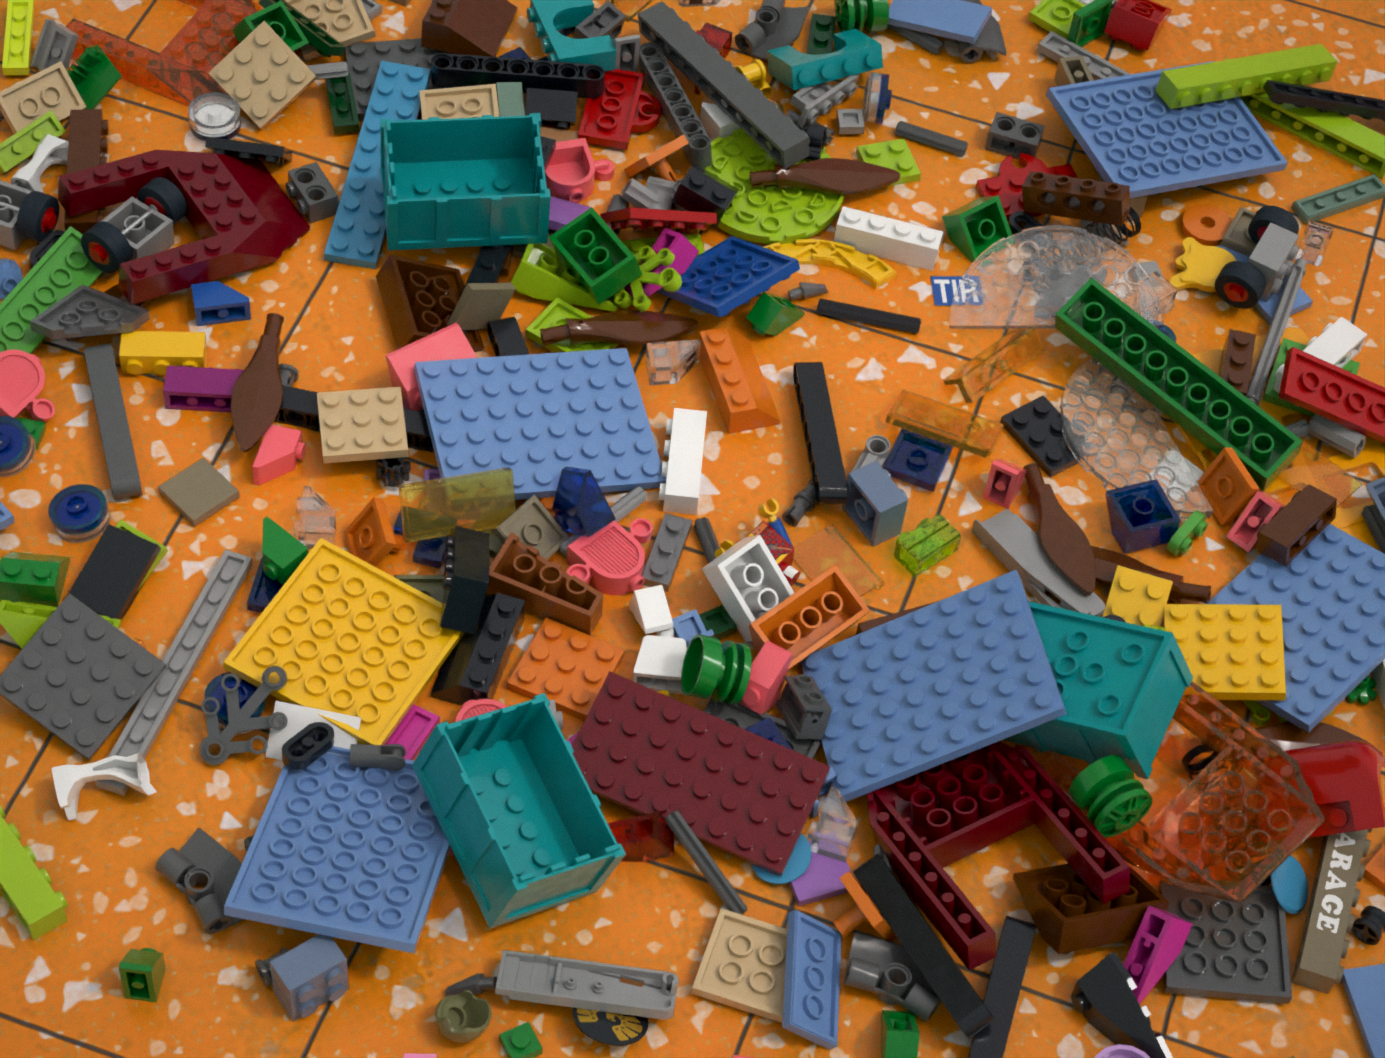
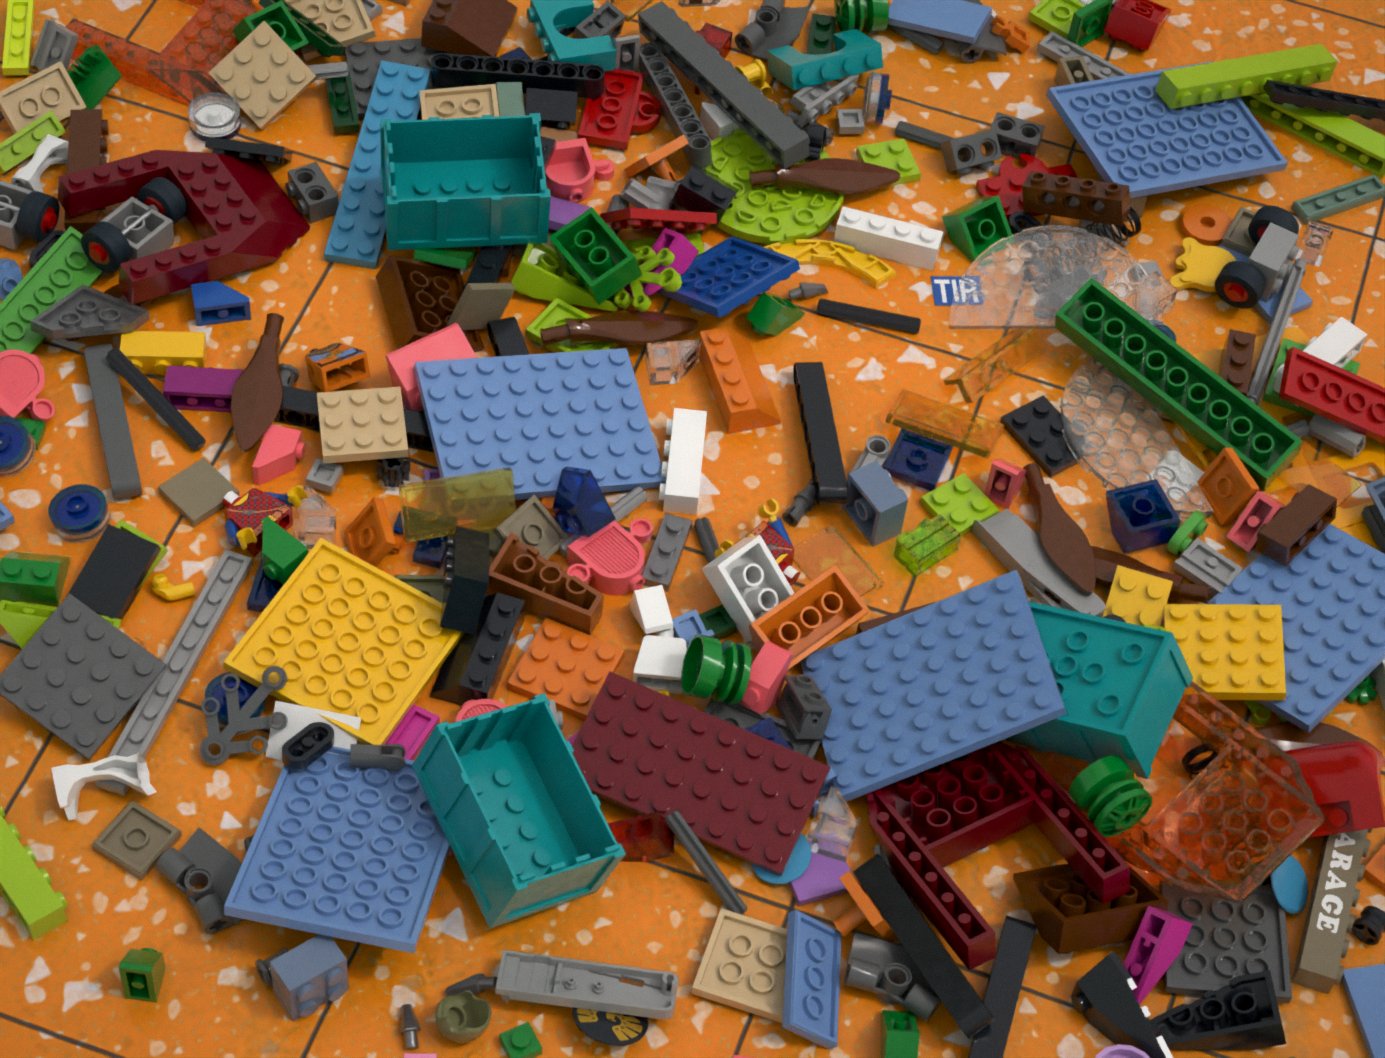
(136, 840): none -> dark tan tile
(155, 399): none -> black axle
(169, 591): none -> yellow arm
(247, 513): none -> torso
(324, 476): none -> light grey plate
(336, 366): none -> orange torso
(409, 1027): none -> flat silver bar
(452, 257): none -> green tile
(959, 503): none -> lime plate
(970, 148): none -> dark grey brick
(1014, 35): none -> orange plate
(1207, 567): none -> light grey plate
(1231, 1018): none -> black wedge

